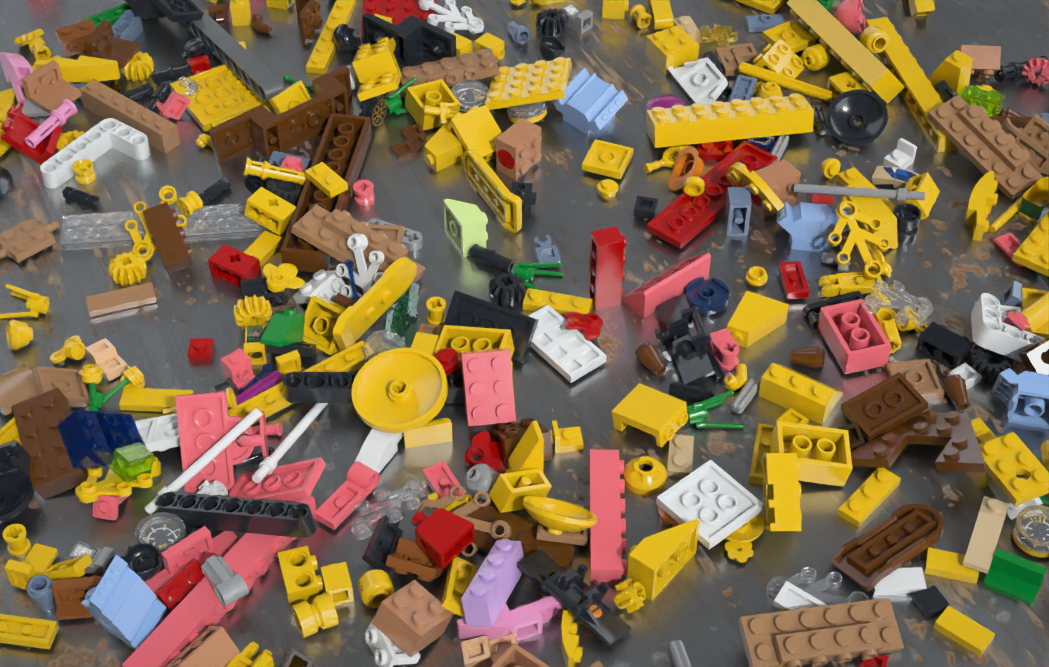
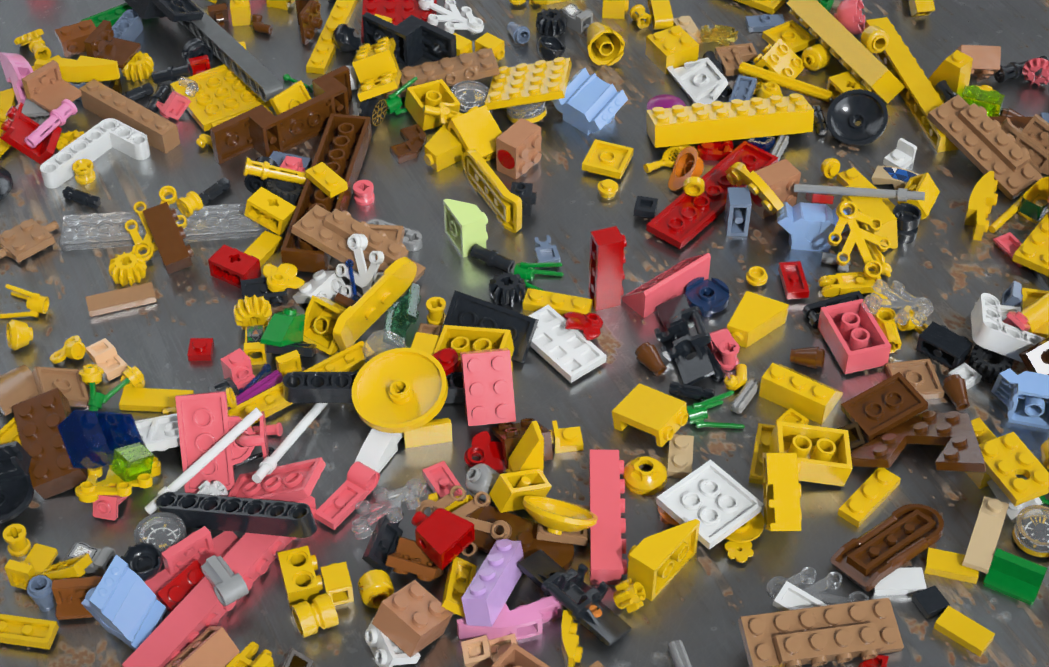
(604, 44): none -> yellow cone

